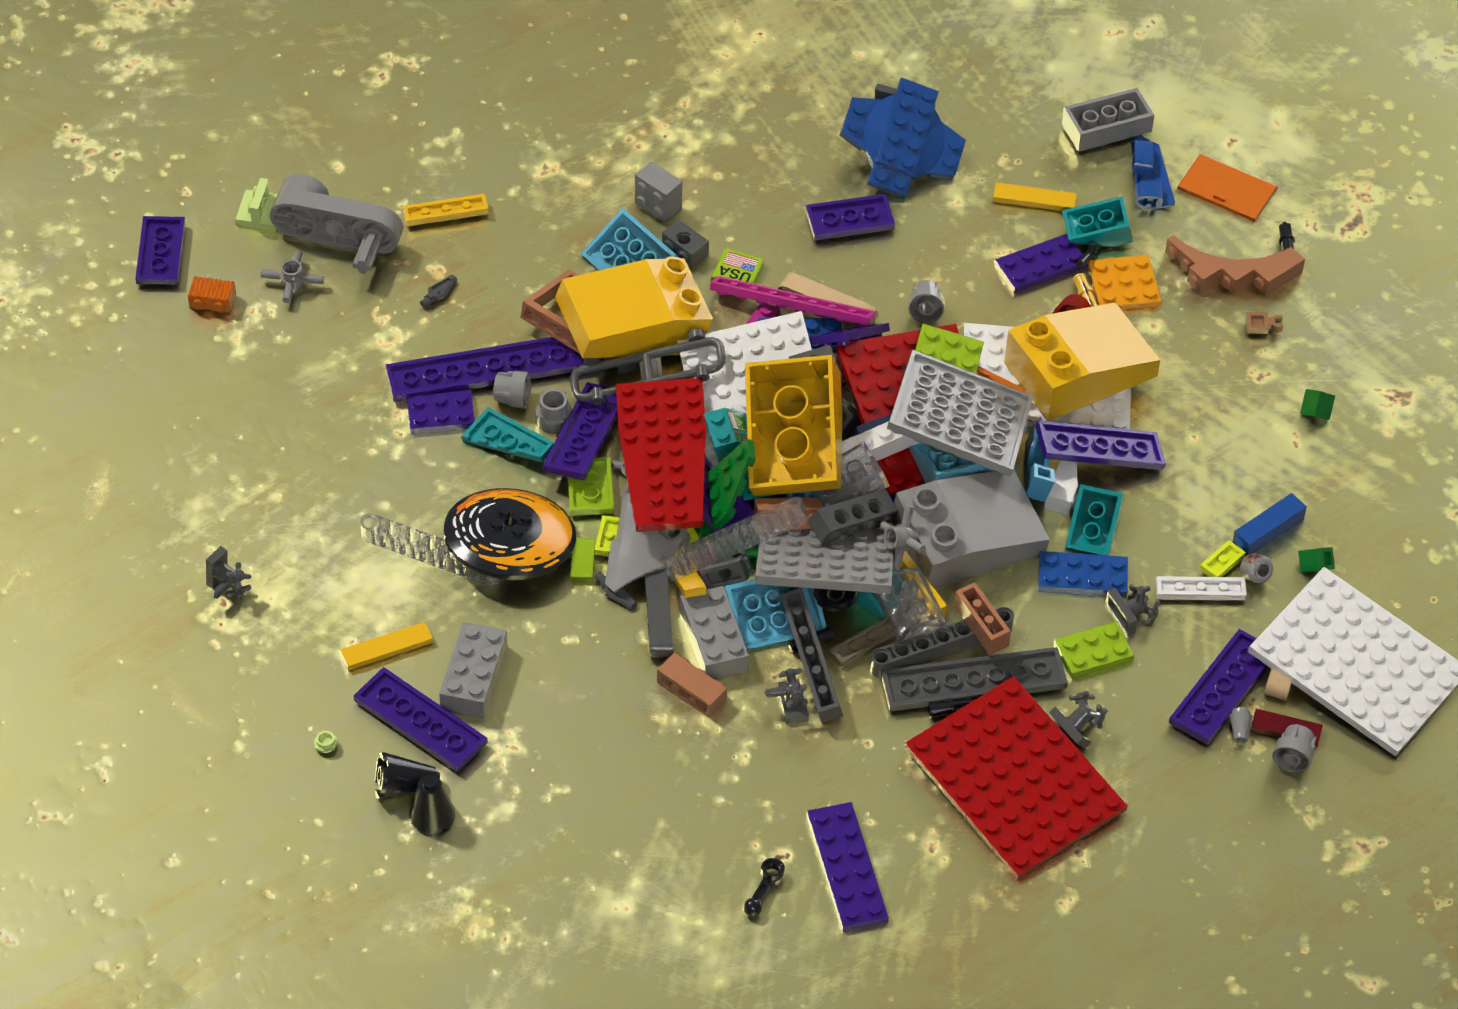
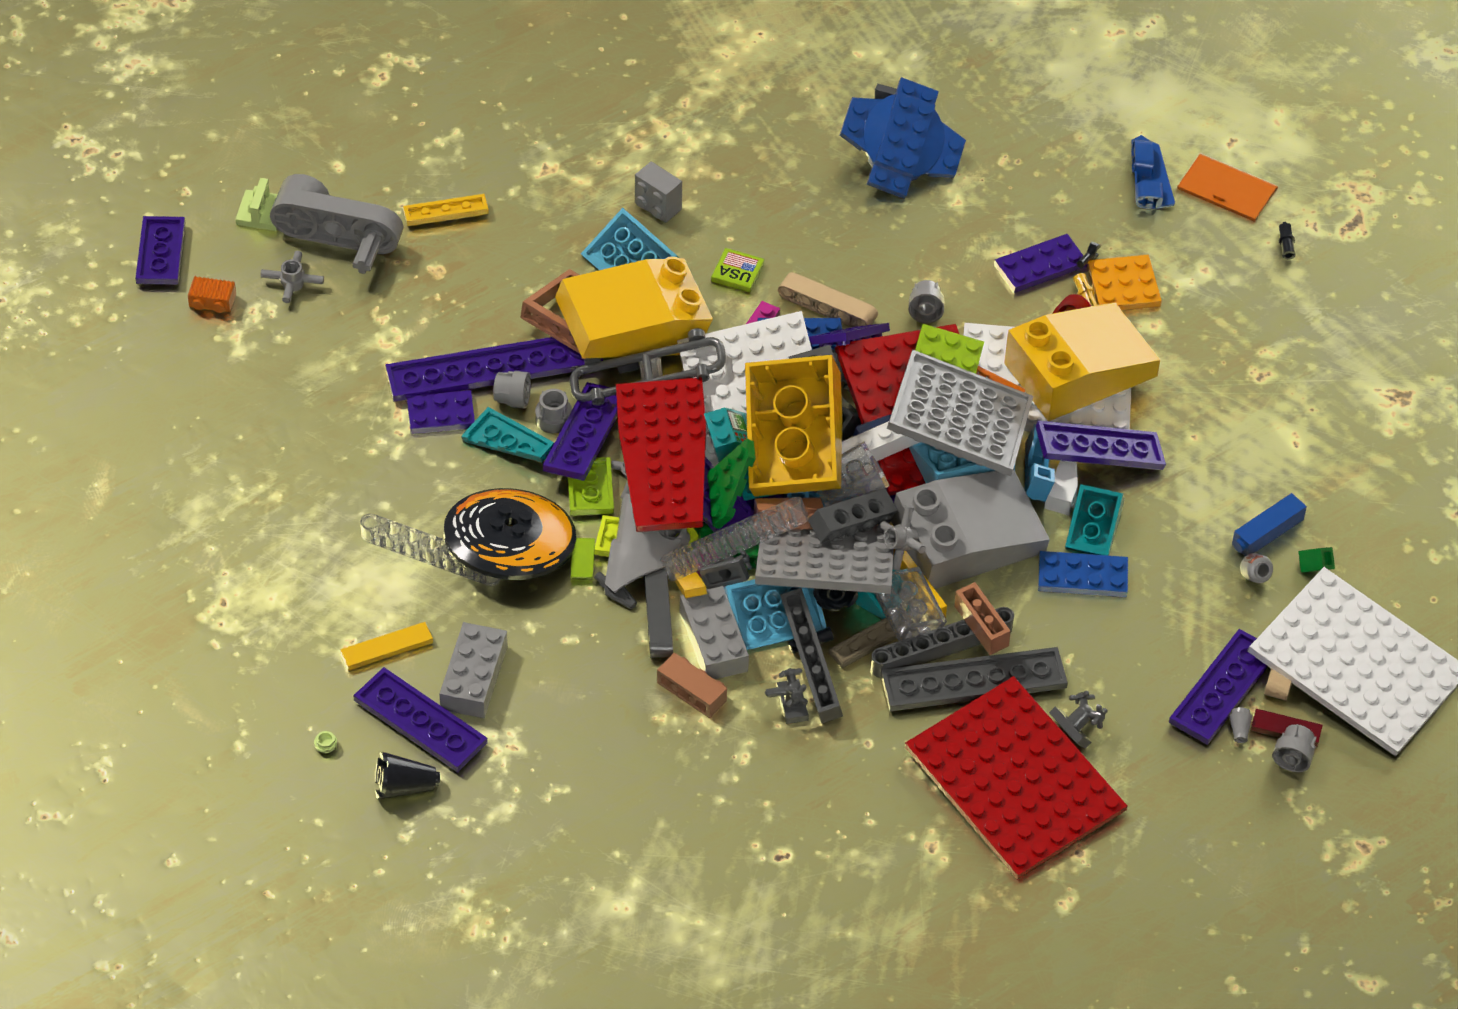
(219, 571): dark grey piece -> none
(431, 807): black cone -> none
(438, 291): dark grey piece -> none
(686, 243): dark grey brick -> none
(753, 906): black piece -> none
(785, 299): dark pink plate -> none
(847, 866): dark purple plate -> none
(850, 217): dark purple plate -> none
(946, 708): black axle -> none
(1033, 197): yellow tile -> none
(1094, 649): lime plate -> none
(1099, 222): teal slope -> none
(1107, 119): light grey brick -> none
(1125, 611): dark grey piece -> none
(1200, 588): white plate -> none
(1222, 560): neon yellow plate -> none
(1235, 274): nougat arch -> none
(1260, 323): medium nougat plate -> none
(1317, 404): green panel -> none

